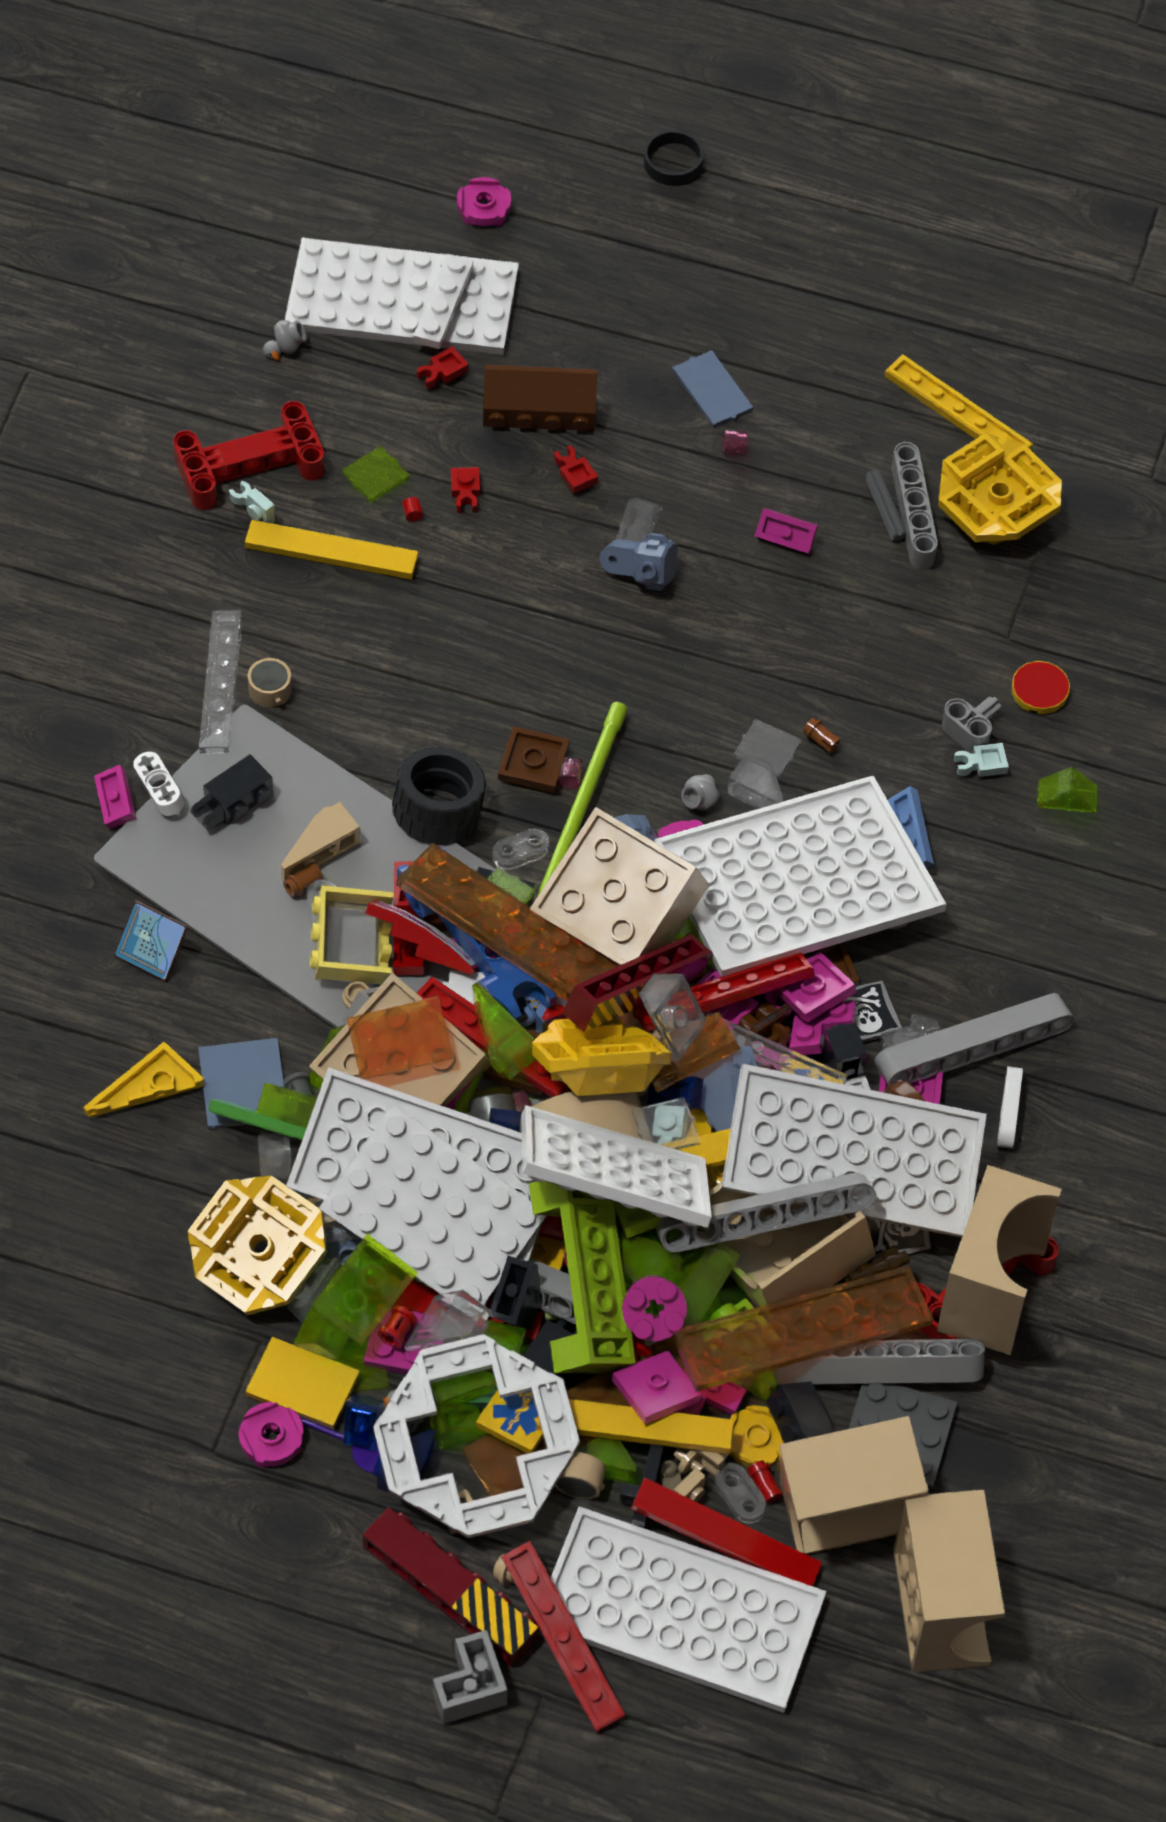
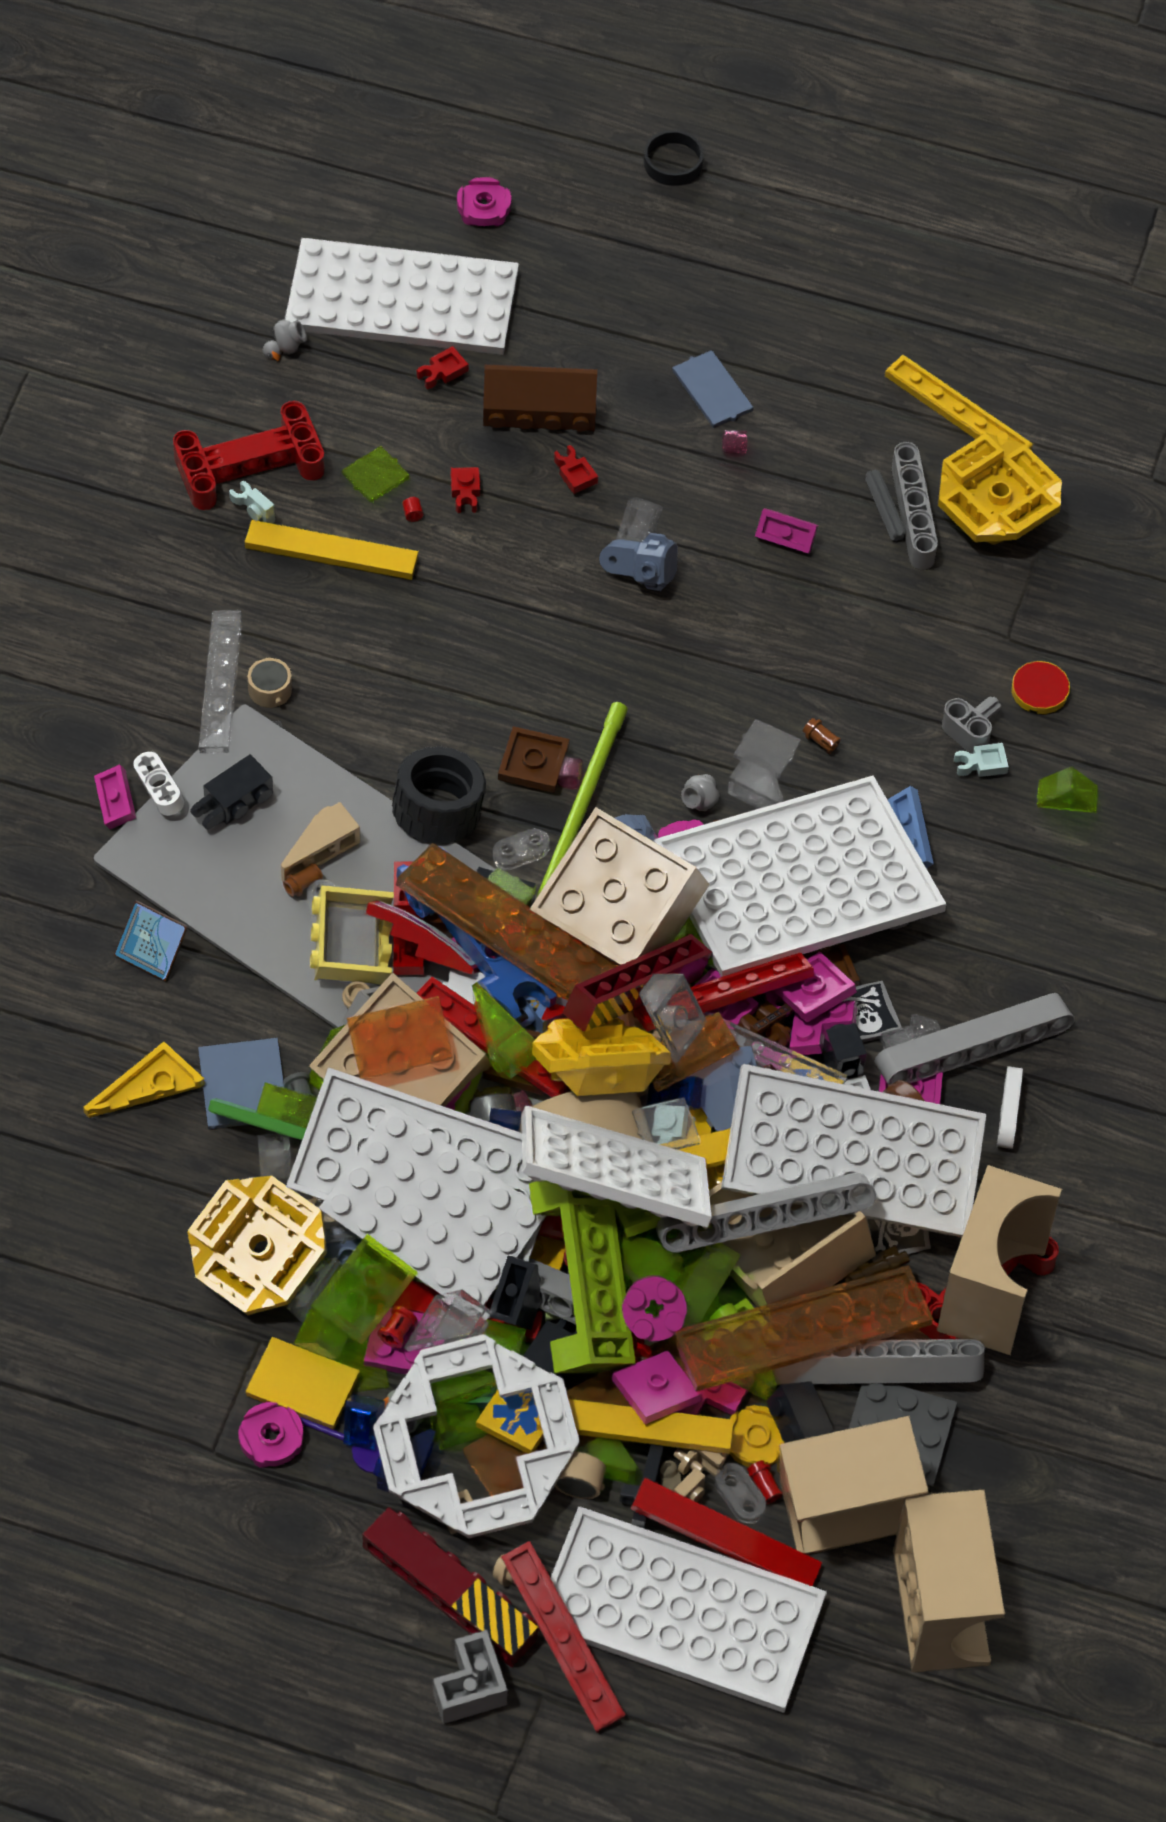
(443, 301): white plate -> none

